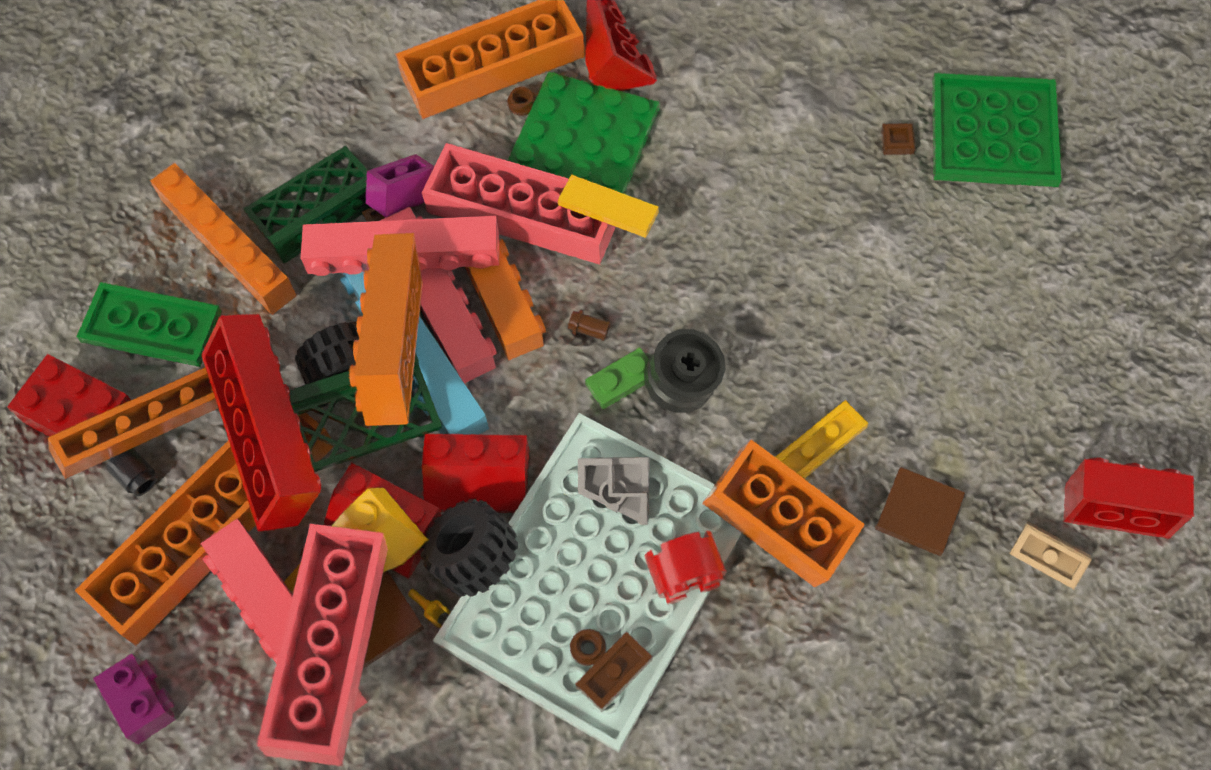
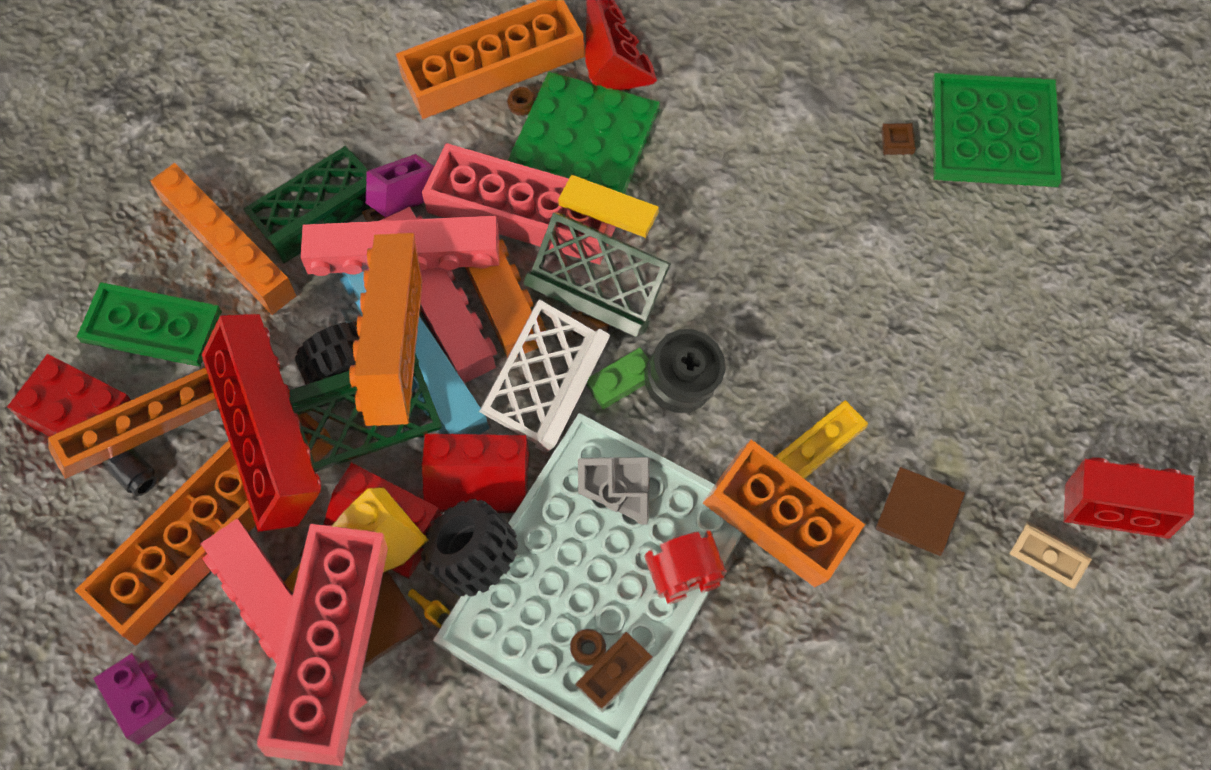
(570, 388): none -> white fence
(591, 301): none -> fence

